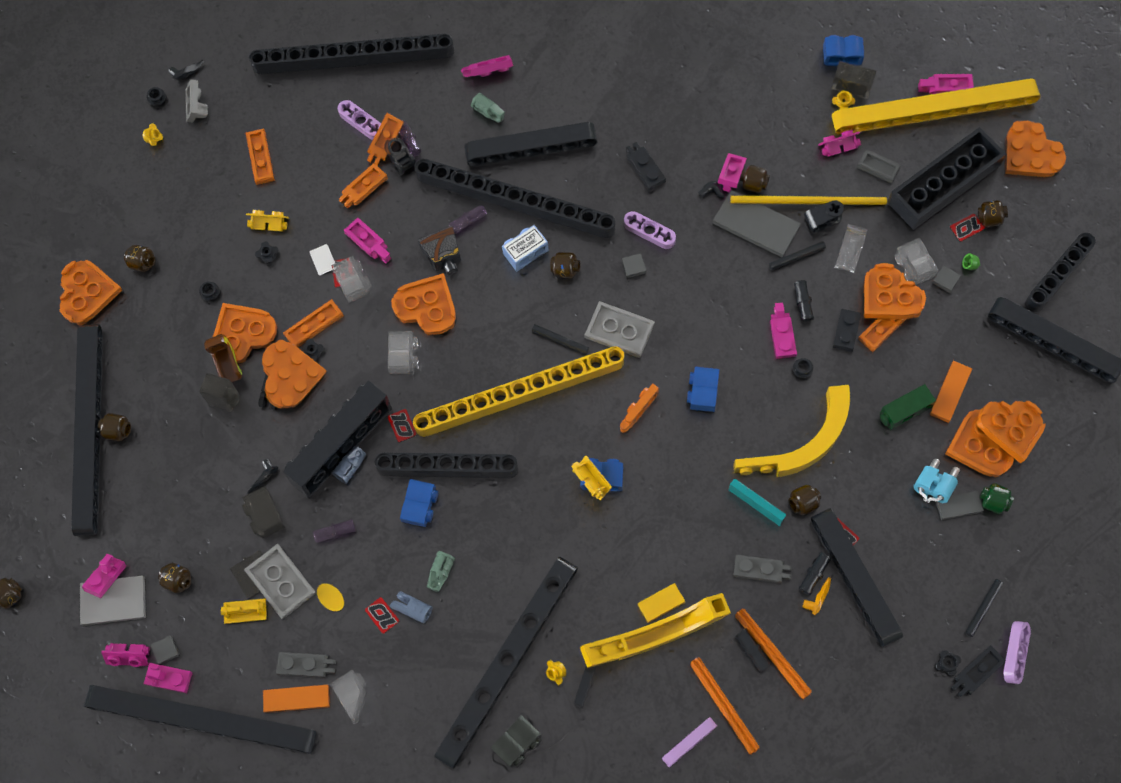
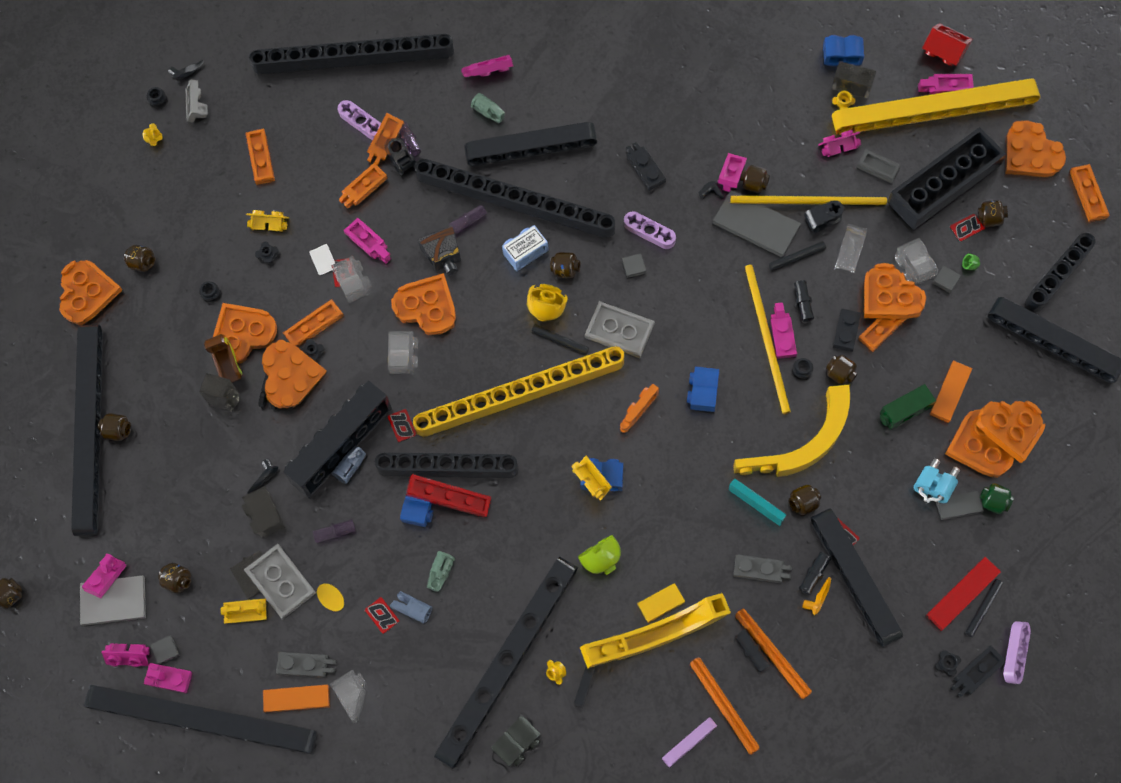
(448, 495): none -> red tile
(546, 302): none -> yellow cylinder
(601, 556): none -> lime cylinder
(767, 339): none -> yellow piece
(842, 369): none -> dark brown head
(946, 44): none -> red slope
(963, 593): none -> red tile
(1089, 193): none -> orange tile

